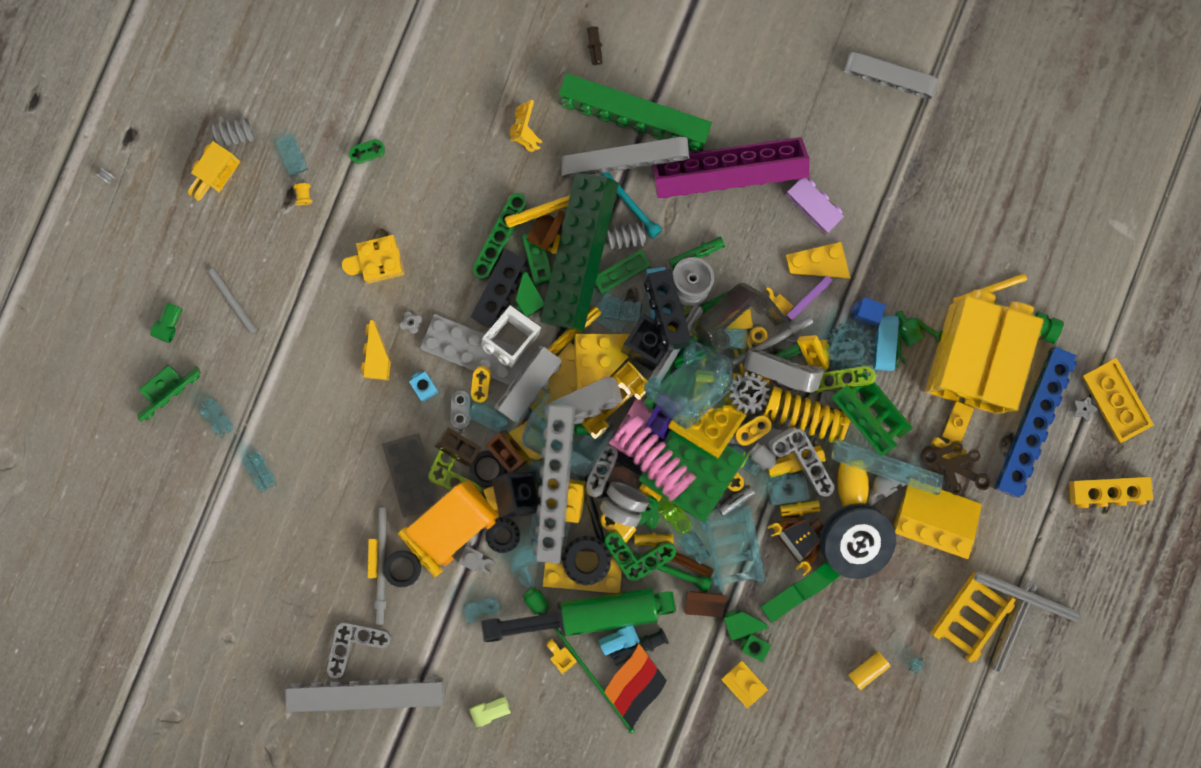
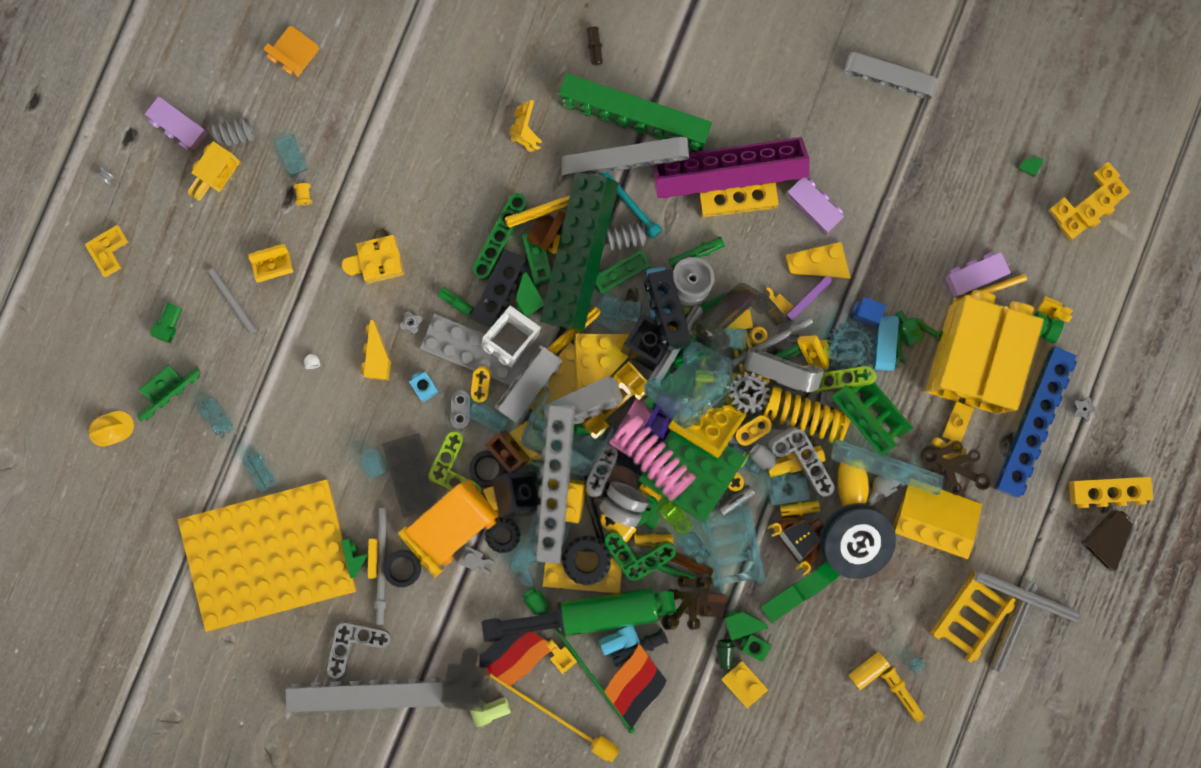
(102, 250): none -> yellow plate
(111, 428): none -> yellow piece
(176, 124): none -> lavender brick
(266, 555): none -> yellow plate
(271, 263): none -> yellow bracket
(292, 51): none -> light orange bracket
(311, 361): none -> white hinge
(353, 563): none -> green slope
(365, 147): green beam -> none
(373, 463): none -> clear light blue brick
(455, 301): none -> green axle
(457, 447): dark brown brick -> none
(466, 683): none -> clear smoke brick
(487, 606): clear light blue leg -> none
(513, 659): none -> flag
(671, 621): none -> dark brown plant
(710, 208): none -> yellow brick
(725, 652): none -> dark green cone
(898, 686): none -> yellow pin
(977, 274): none -> lavender brick
(1031, 166): none -> green tile
(1054, 309): none -> yellow plate
(1099, 203): none -> yellow bracket
(1109, 539): none -> dark brown slope
(1117, 400): yellow plate -> none

